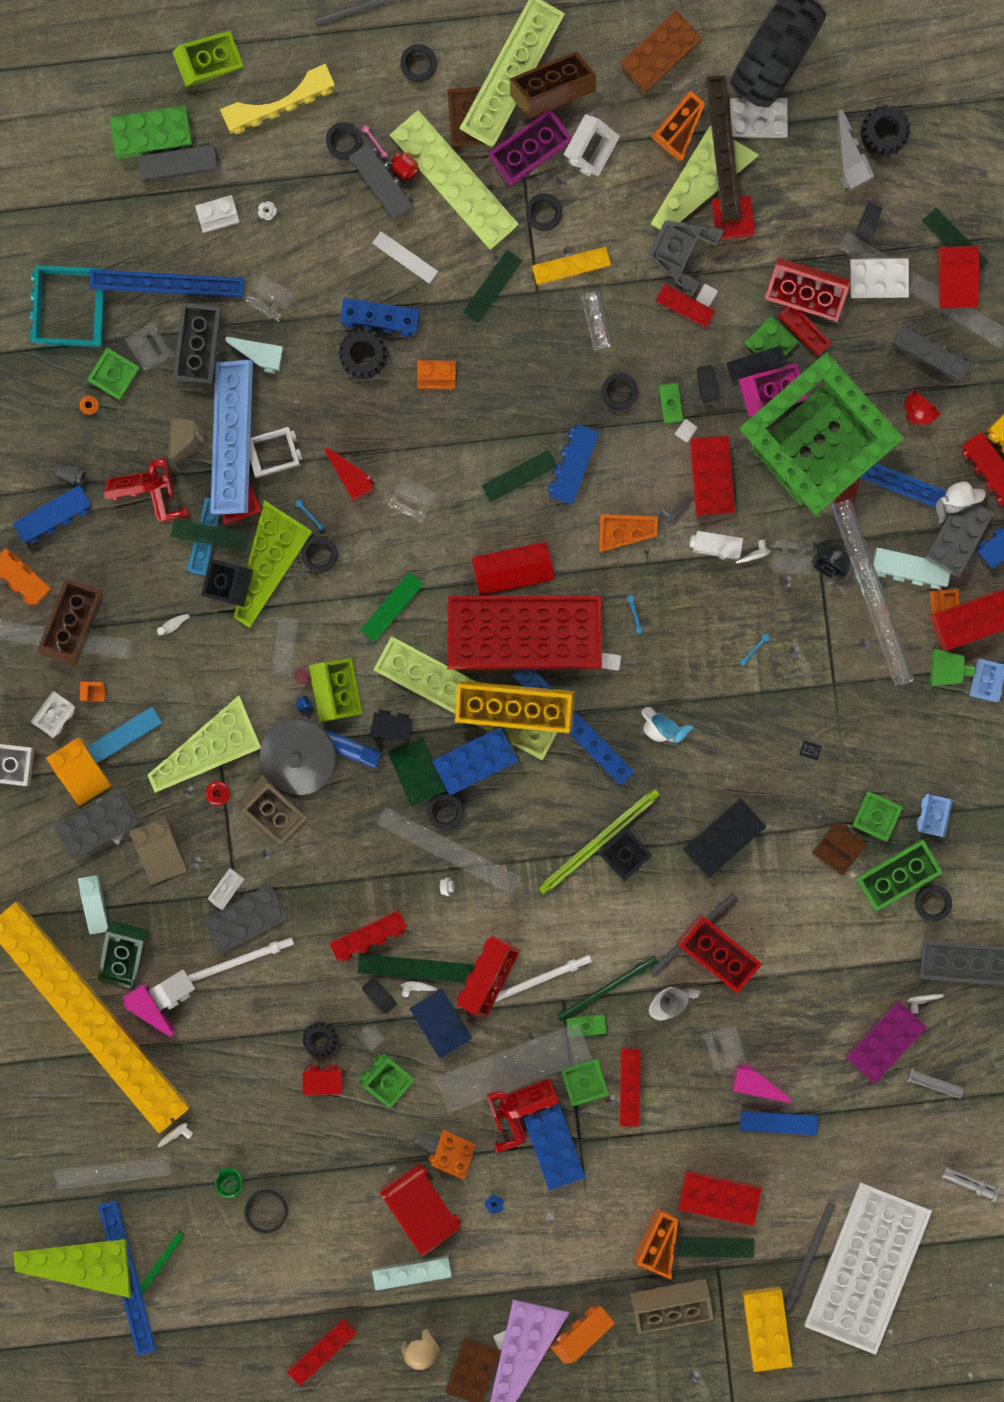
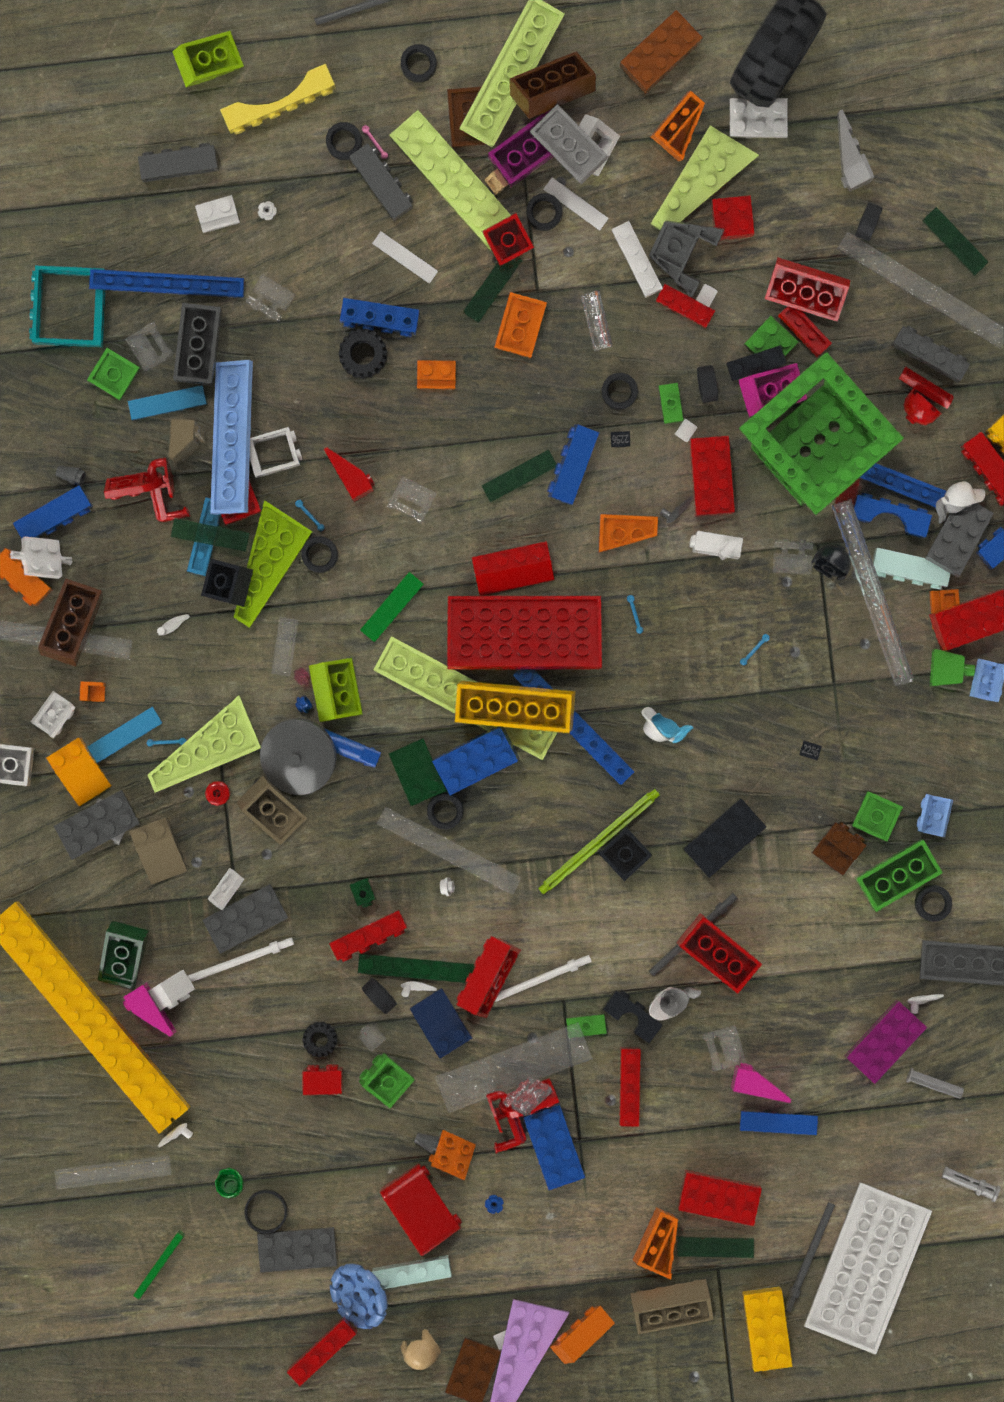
(41, 557): none -> white plate
(89, 411): orange plate -> none
(91, 1265): lime wing -> none
(93, 904): light aqua slope -> none
(134, 1306): blue tile -> none
(150, 132): bright green brick -> none
(150, 742): none -> dark azure hinge
(167, 402): none -> dark azure tile
(264, 355): light aqua slope -> none
(297, 1249): none -> dark grey plate
(363, 892): none -> dark green brick
(369, 1308): none -> medium blue plate
(391, 726): black brick -> none
(404, 166): red head -> none
(496, 182): none -> tan tile
(507, 239): none -> red brick
(520, 325): none -> orange plate
(527, 1096): none -> clear plate
(569, 144): none -> light grey plate
(571, 265): yellow plate -> none
(576, 204): none -> white sticker
(584, 1082): bright green plate -> none
(611, 661): white sticker -> none
(620, 439): none -> black sticker
(620, 1004): none -> black arch
(637, 259): none -> white plate
(639, 968): dark green bar -> none
(723, 149): dark brown tile -> none
(763, 551): white bar -> none
(879, 278): white plate -> none
(885, 114): black tyre -> none
(914, 521): none -> blue arch
(926, 387): none -> red tile
(958, 276): red slope -> none

